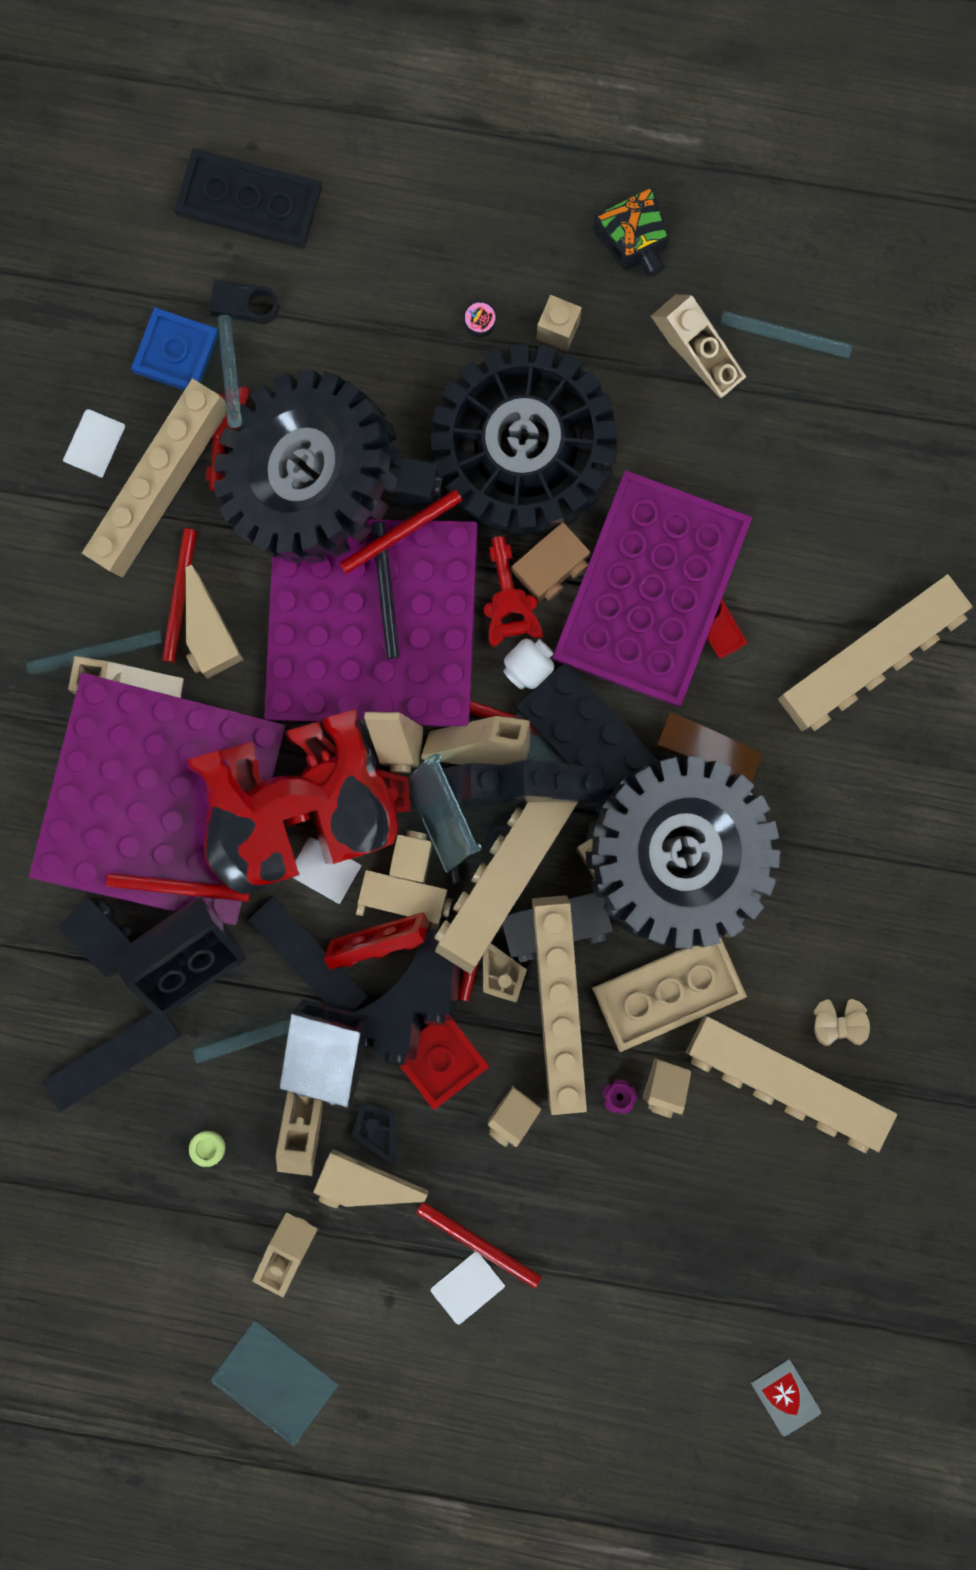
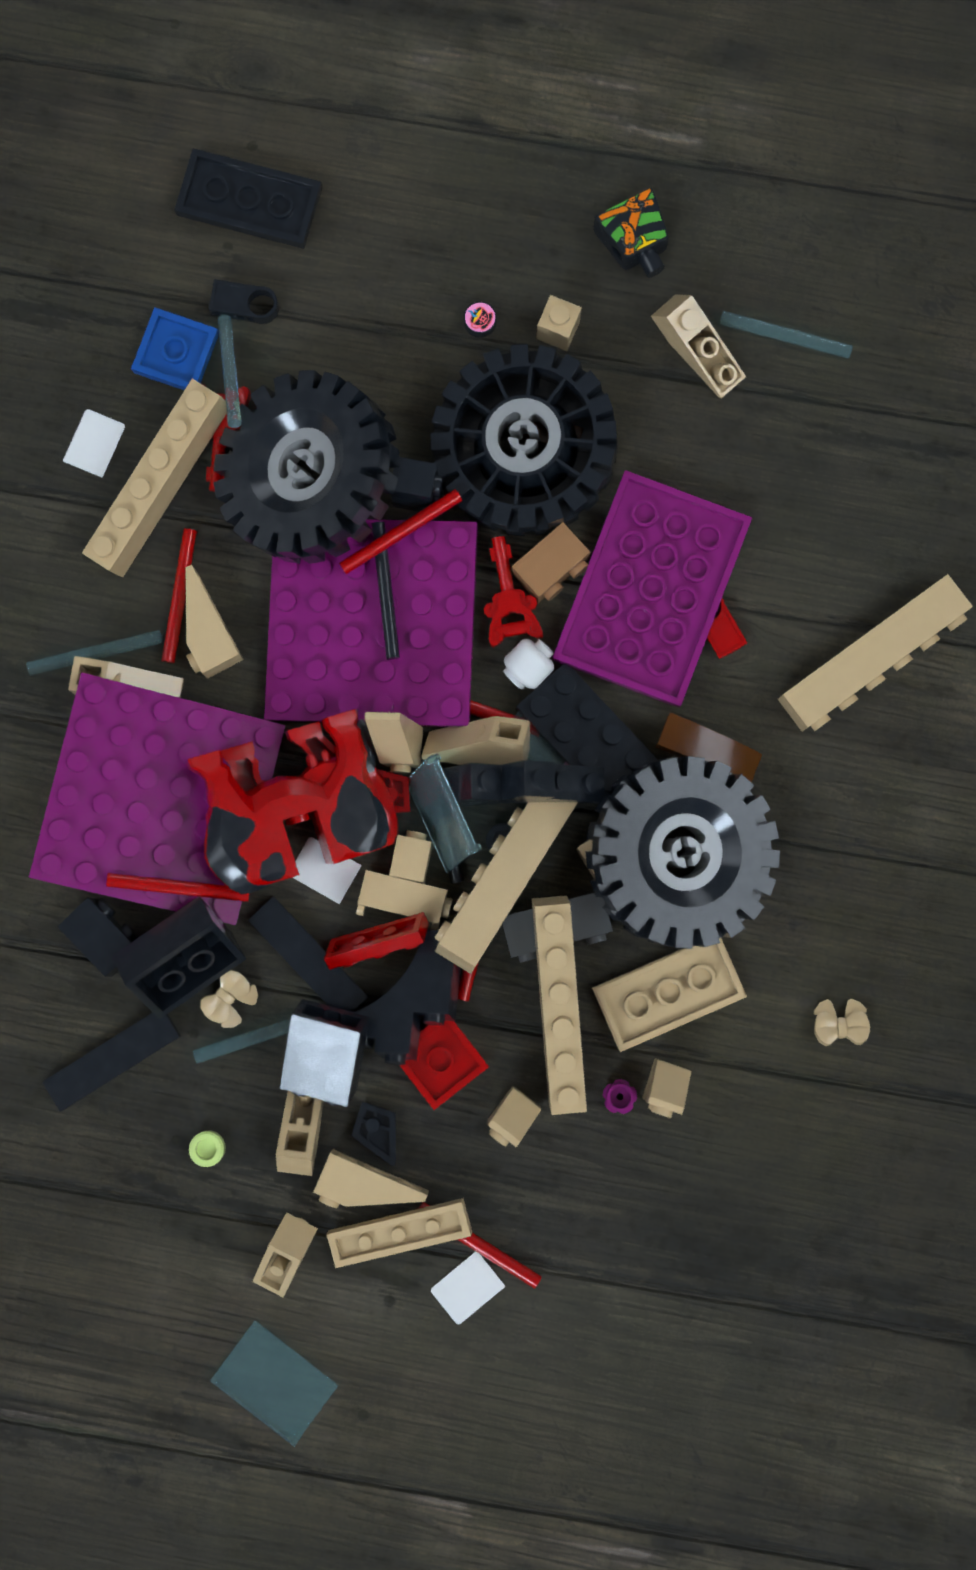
(218, 1005): none -> tan piece
(399, 1233): none -> tan plate
(501, 974): tan piece -> none
(786, 1398): light grey sticker -> none
(790, 1083): tan brick -> none

